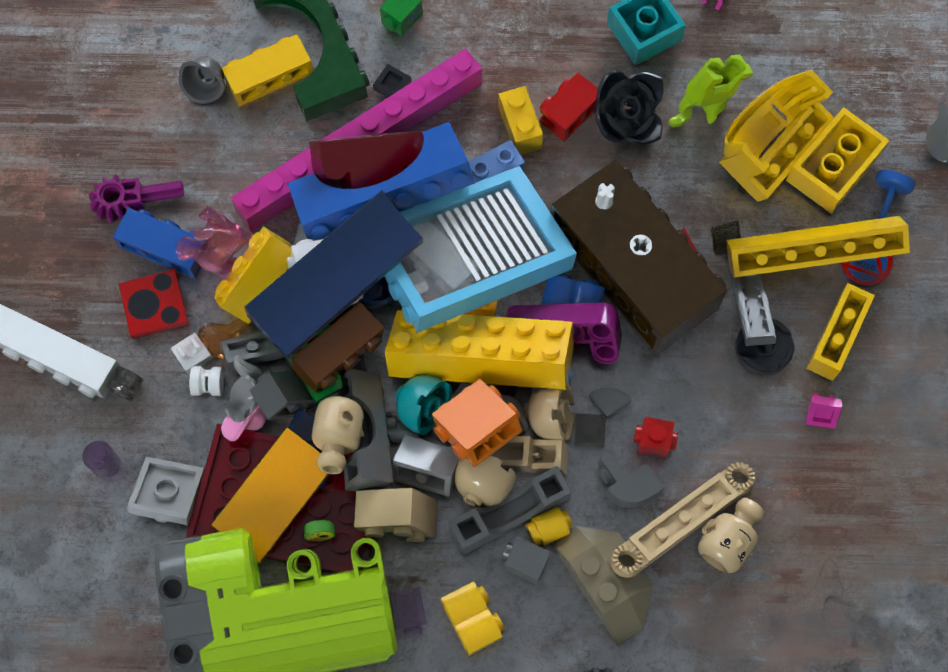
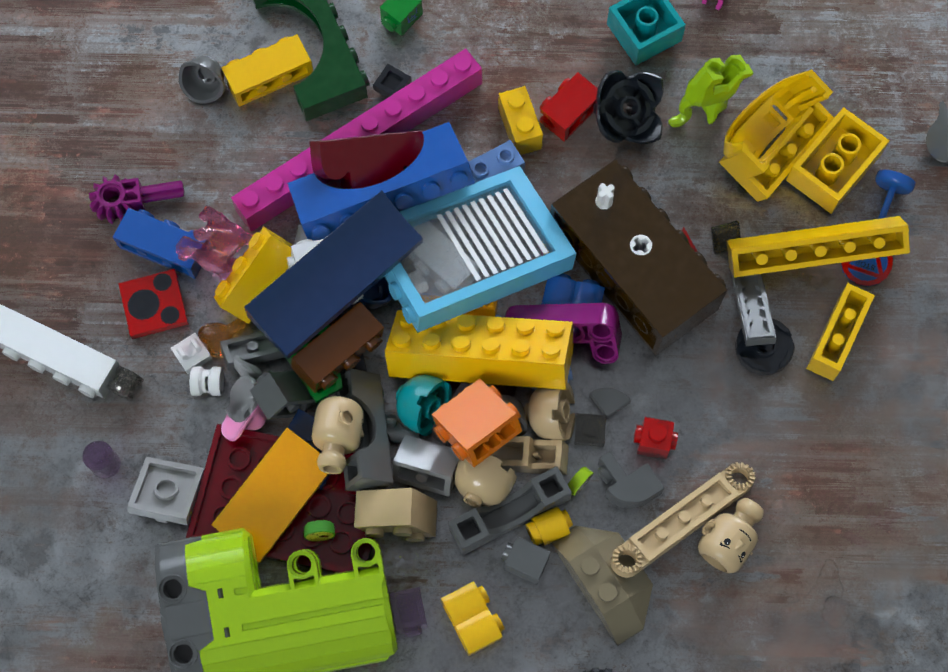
(579, 480): none -> lime tile
(823, 411): dark pink tile -> none

